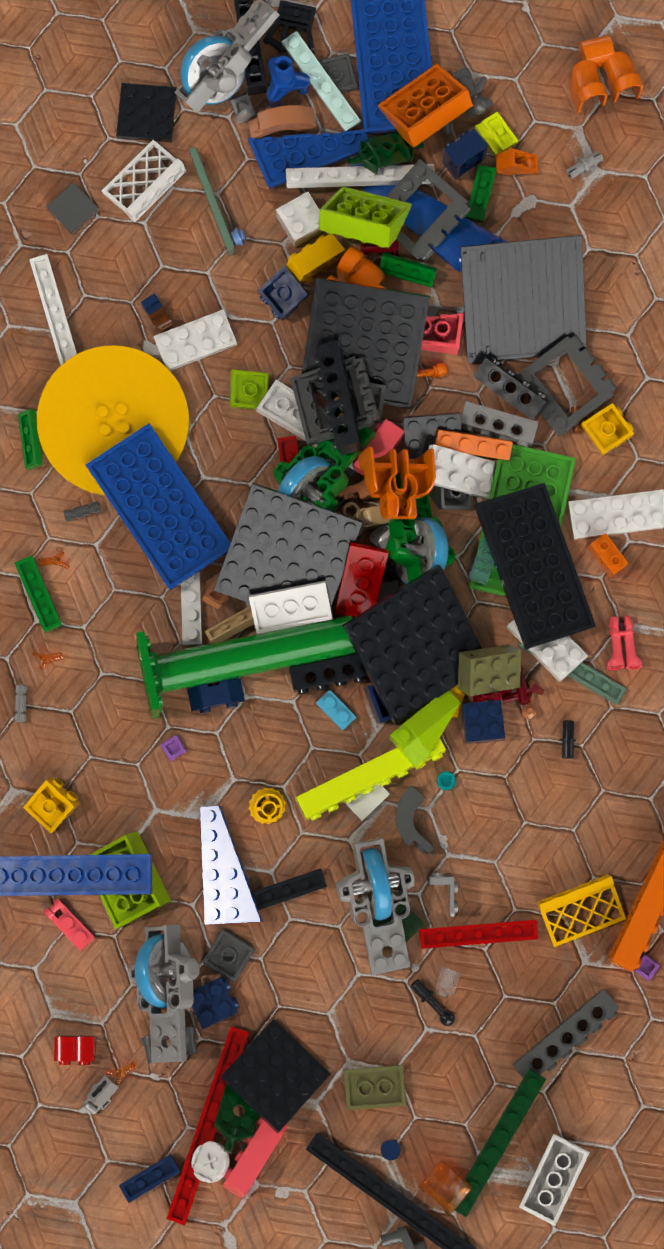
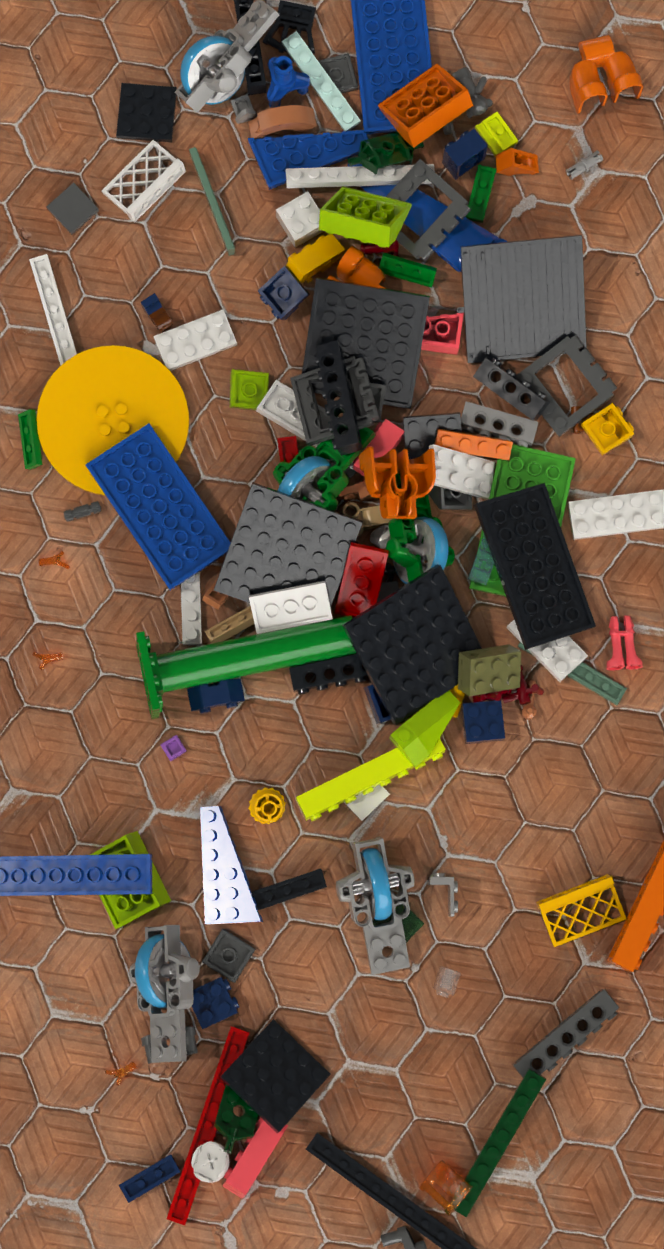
(20, 703): light grey axle -> none
(38, 594): green plate -> none
(51, 804): yellow plate -> none
(69, 924): coral plate -> none
(74, 1049): red brick -> none
(100, 1095): light grey piece -> none
(238, 236): medium blue plate -> none
(336, 710): medium azure plate -> none
(374, 1087): olive plate -> none
(390, 1149): dark blue tile -> none
(404, 820): dark grey arch -> none
(439, 370): orange bar -> none
(446, 781): teal tile -> none
(447, 1017): black pin -> none
(478, 934): red plate -> none
(554, 1179): white brick -> none
(568, 739): black axle -> none
(608, 555): orange brick -> none
(647, 968): medium lavender tile -> none

